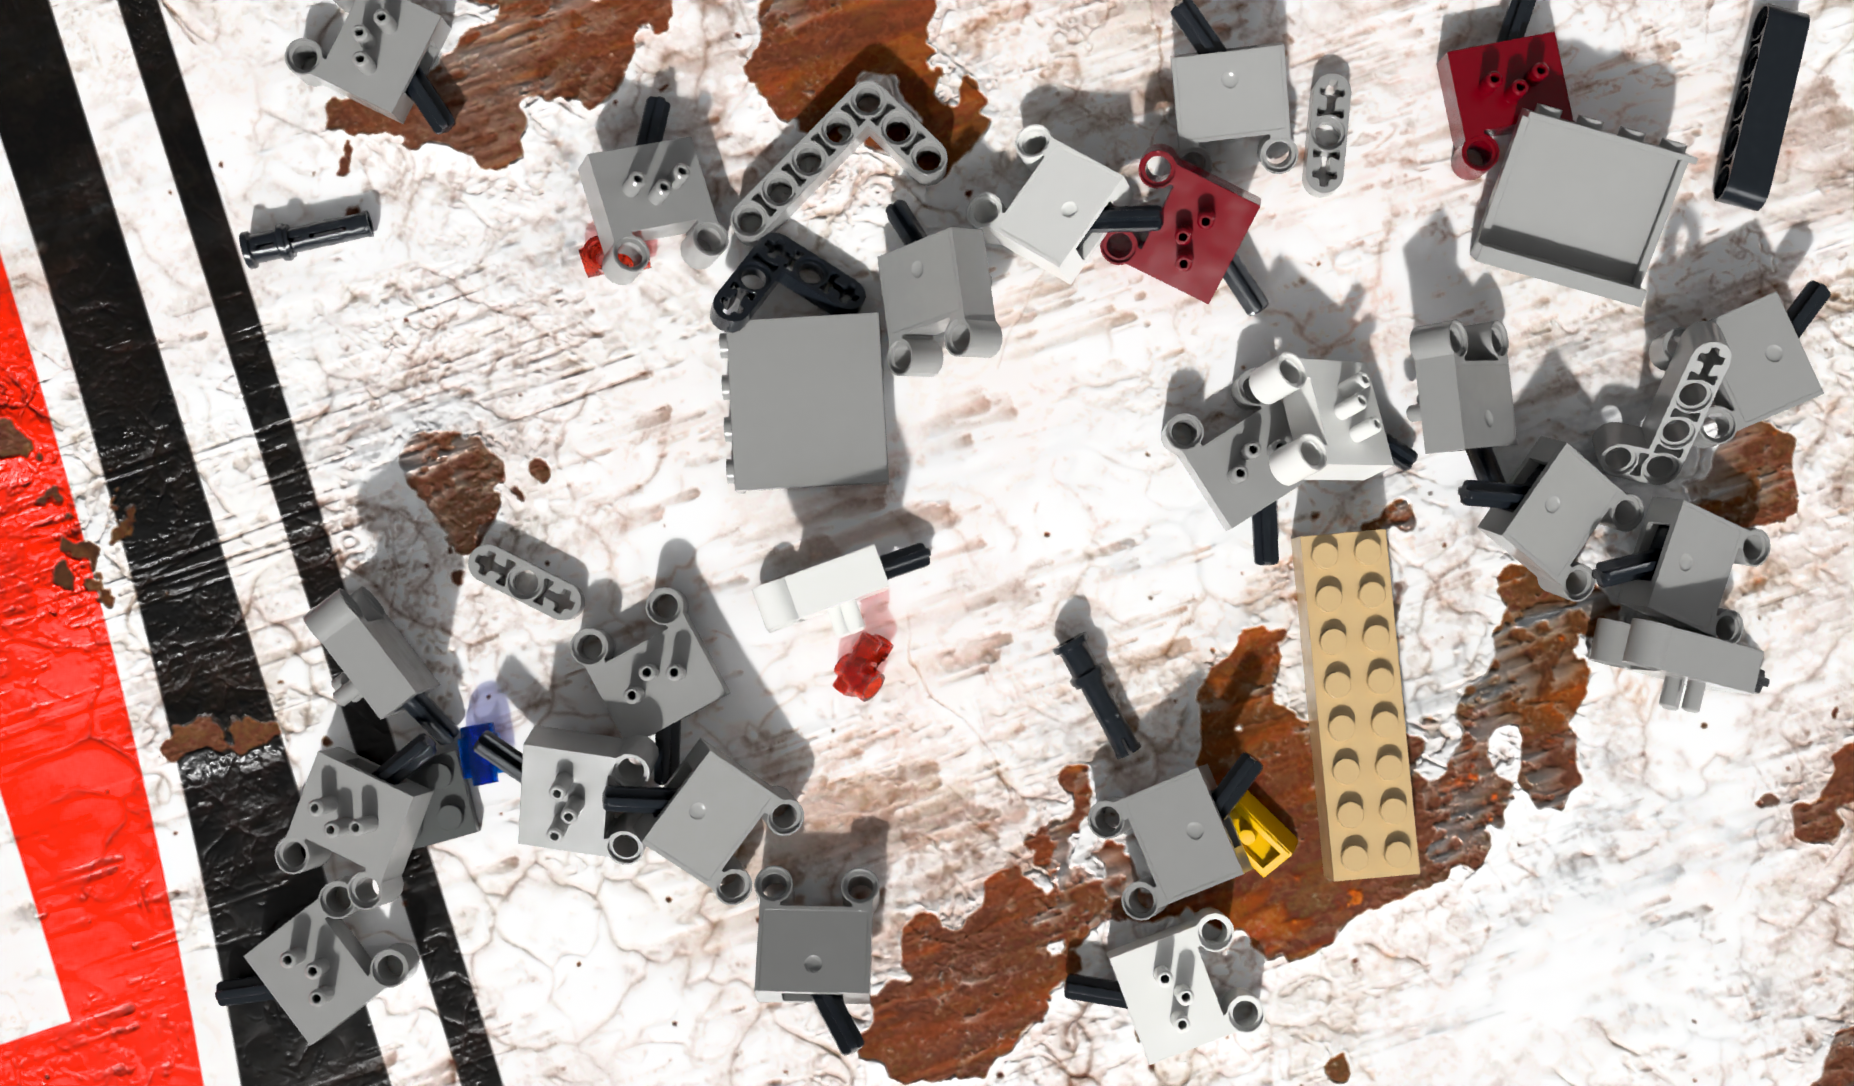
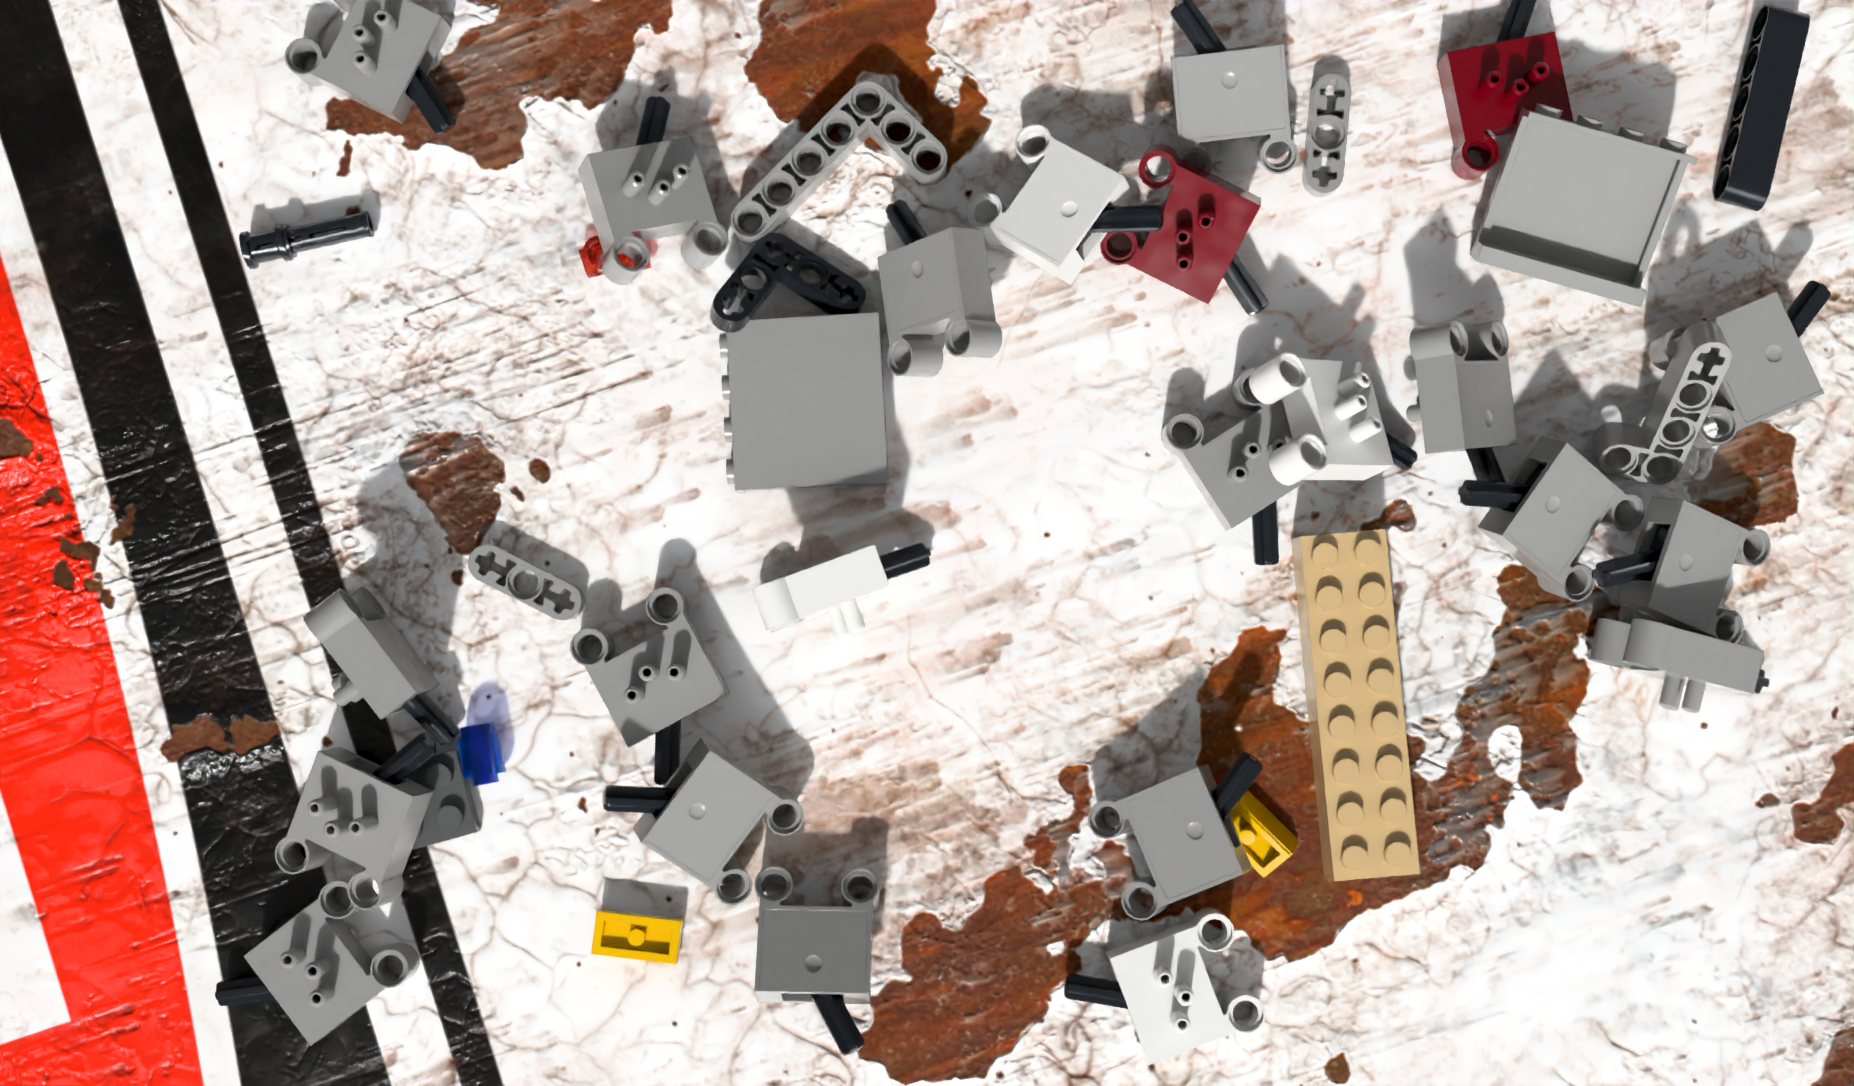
(564, 787): piece -> none
(637, 936): none -> yellow plate
(858, 670): clear red plate -> none
(1089, 678): black pin -> none

